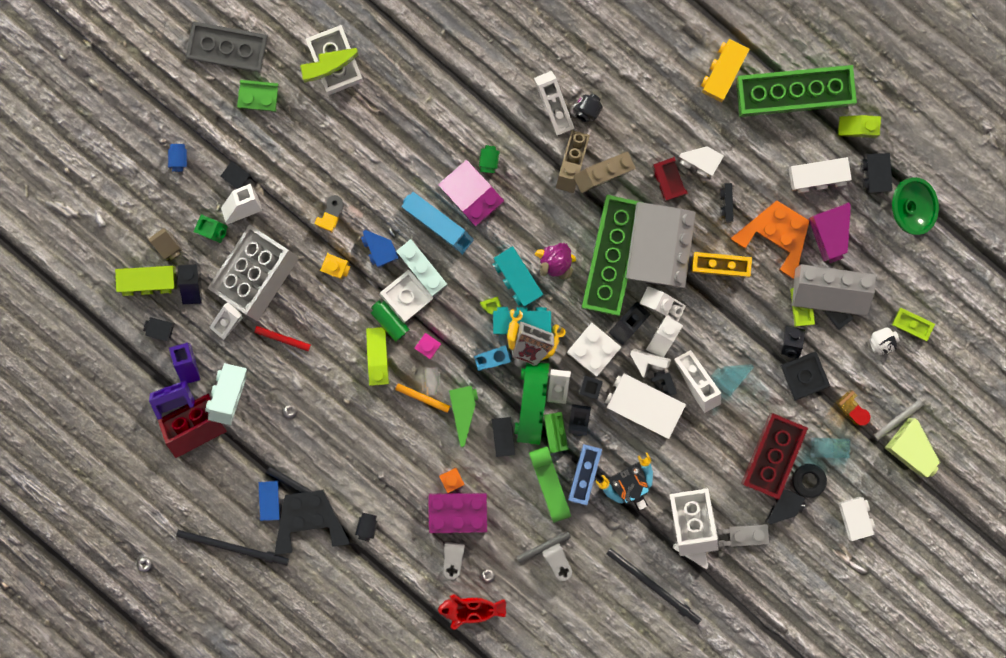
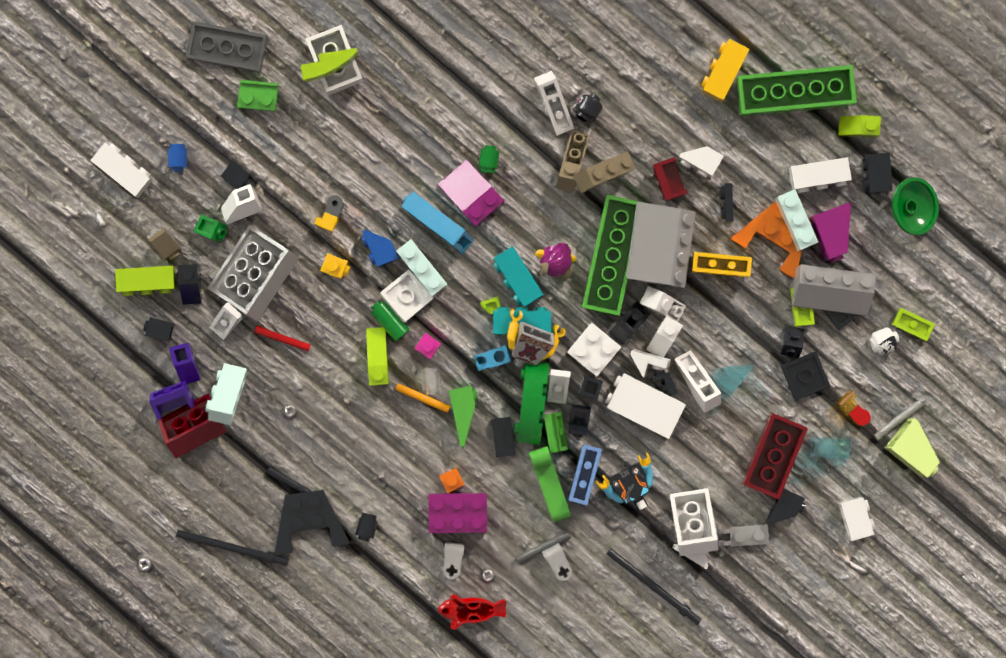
(122, 169): none -> white brick
(269, 500): blue tile -> none
(796, 220): none -> light aqua brick
(809, 492): black tyre -> none

